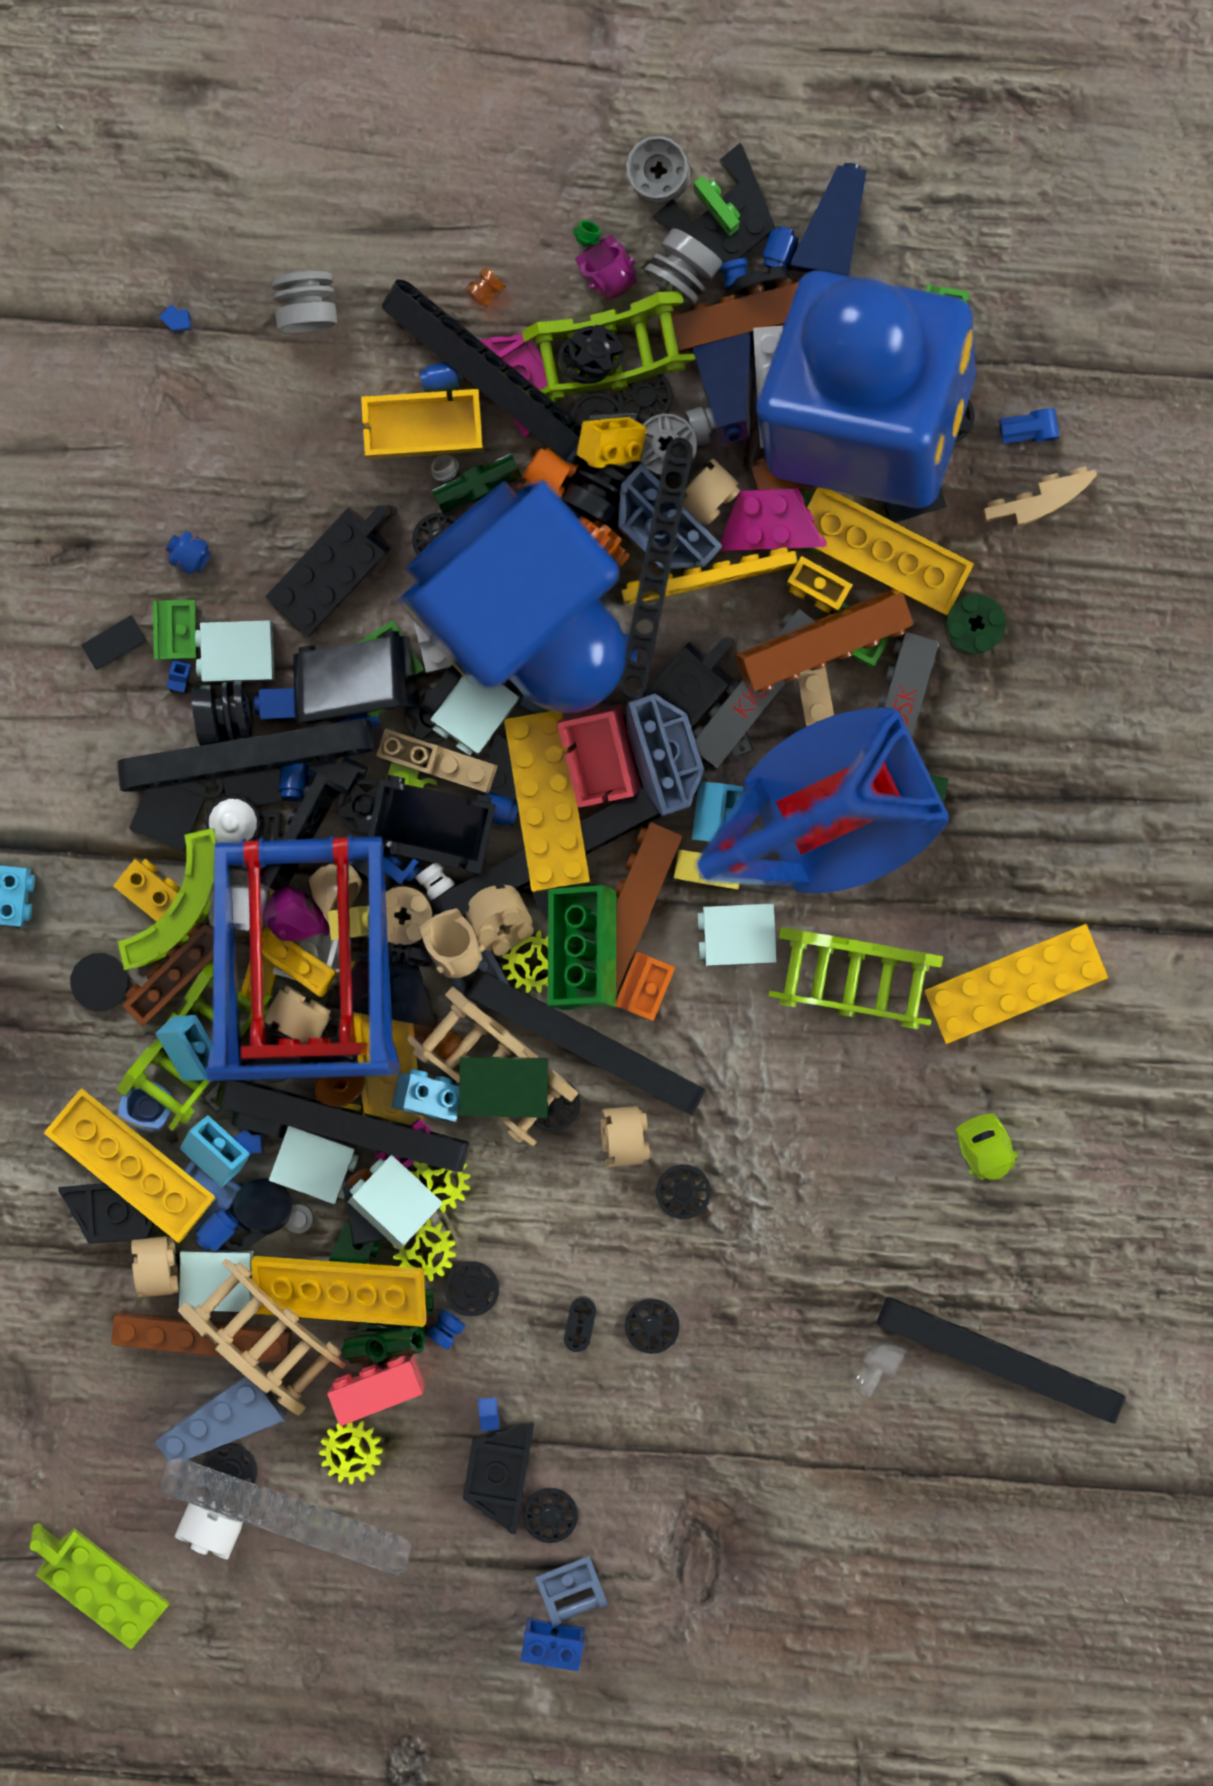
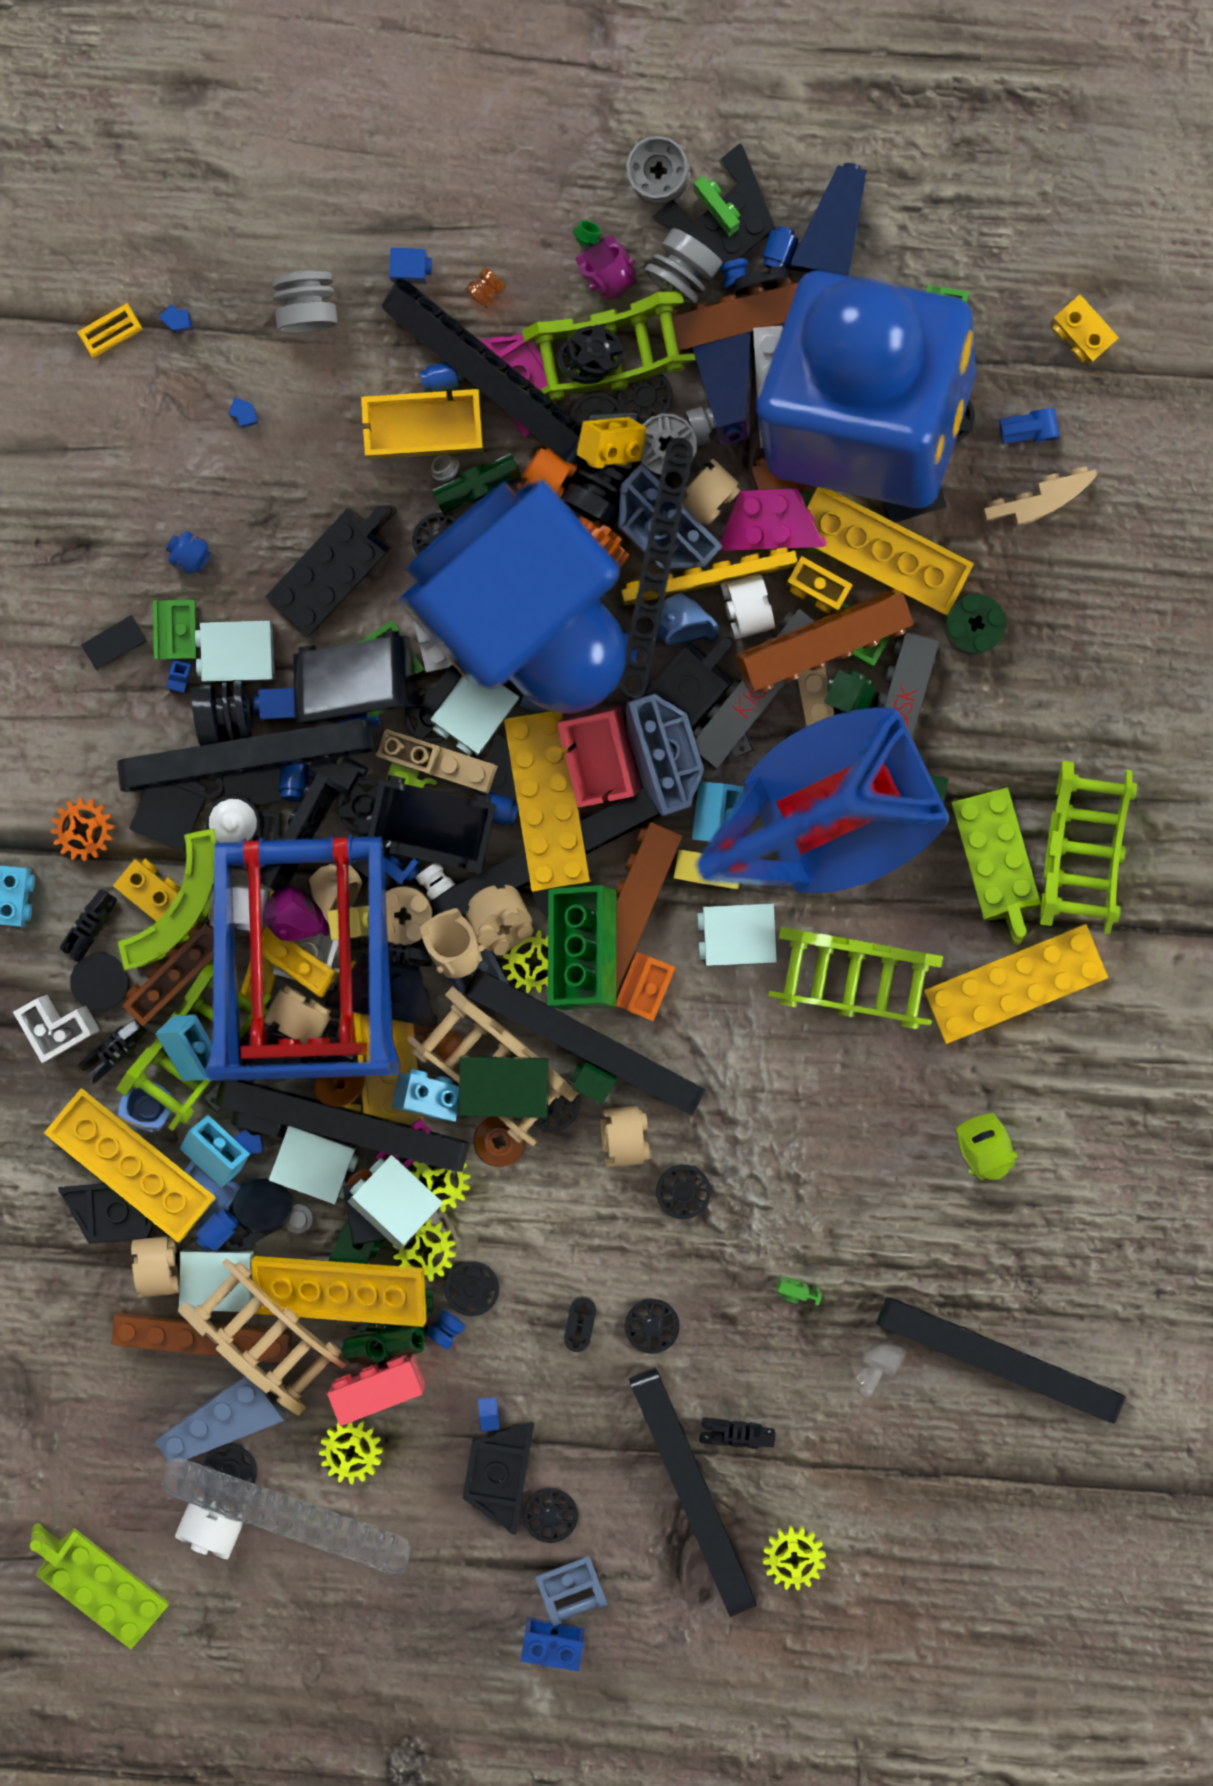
(49, 1032): none -> white brick
(71, 835): none -> orange gear
(88, 925): none -> black hinge
(94, 352): none -> yellow tile
(112, 1050): none -> black hinge
(243, 412): none -> blue piece
(409, 265): none -> blue brick
(486, 1148): none -> dark orange piece
(592, 1081): none -> dark green brick
(685, 621): none -> medium blue helmet
(693, 1492): none -> black beam
(736, 1433): none -> black hinge
(747, 606): none -> white brick
(793, 1290): none -> bright green plate
(806, 1556): none -> neon yellow gear
(850, 692): none -> dark green brick
(997, 859): none -> lime hinge
(1059, 845): none -> lime fence
(1083, 330): none -> yellow brick

